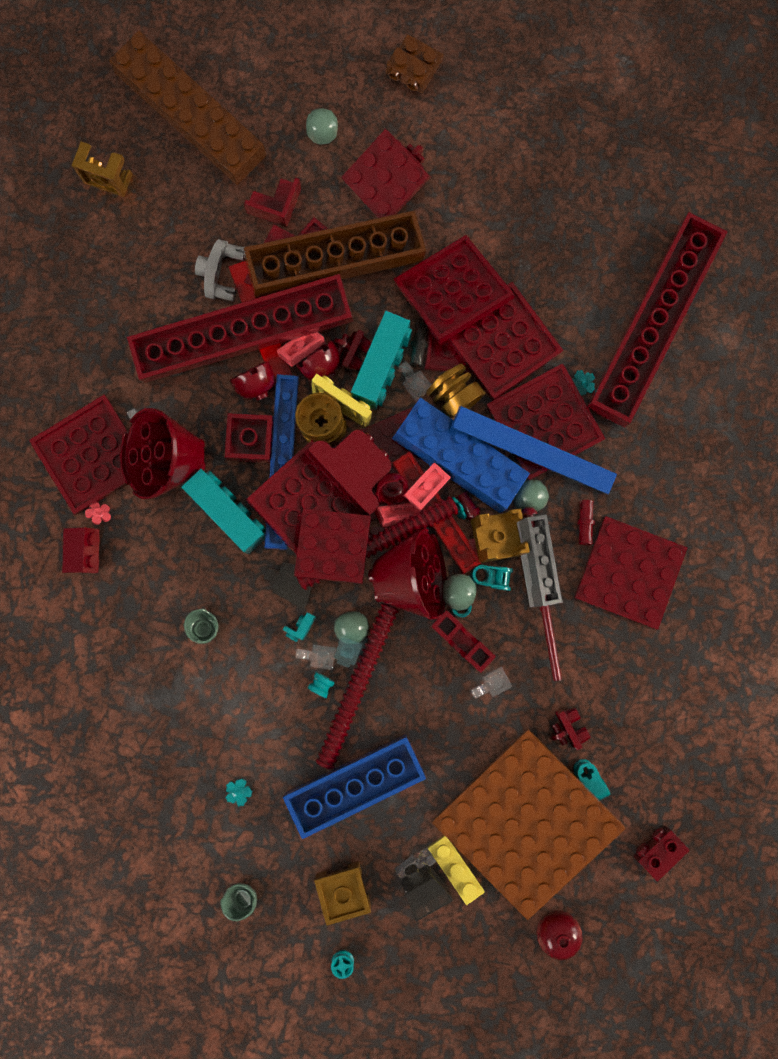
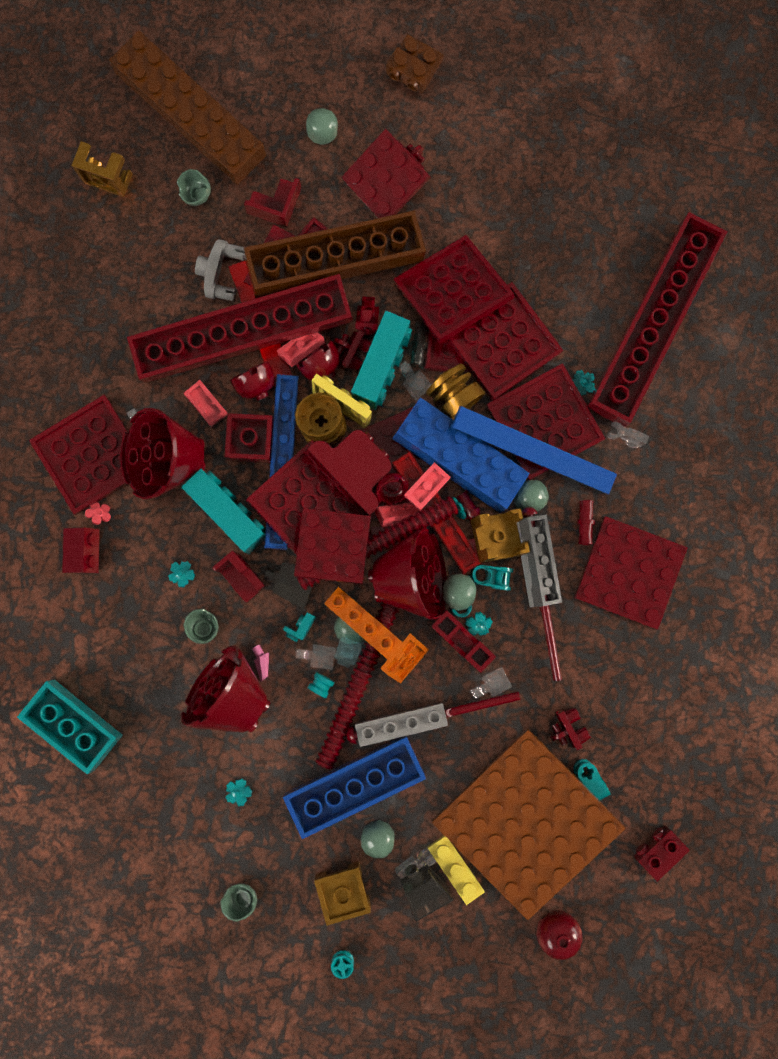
(69, 726): none -> teal brick
(181, 573): none -> teal plant
(193, 187): none -> sand green hair
(205, 403): none -> coral plate
(226, 696): none -> dark red cone
(239, 575): none -> dark red panel
(261, 662): none -> bright pink bar
(367, 316): none -> dark red hips
(377, 839): none -> sand green hair
(400, 655): none -> orange bracket
(416, 720): none -> light grey piece
(479, 624): none -> teal plant
(631, 436): none -> clear plate

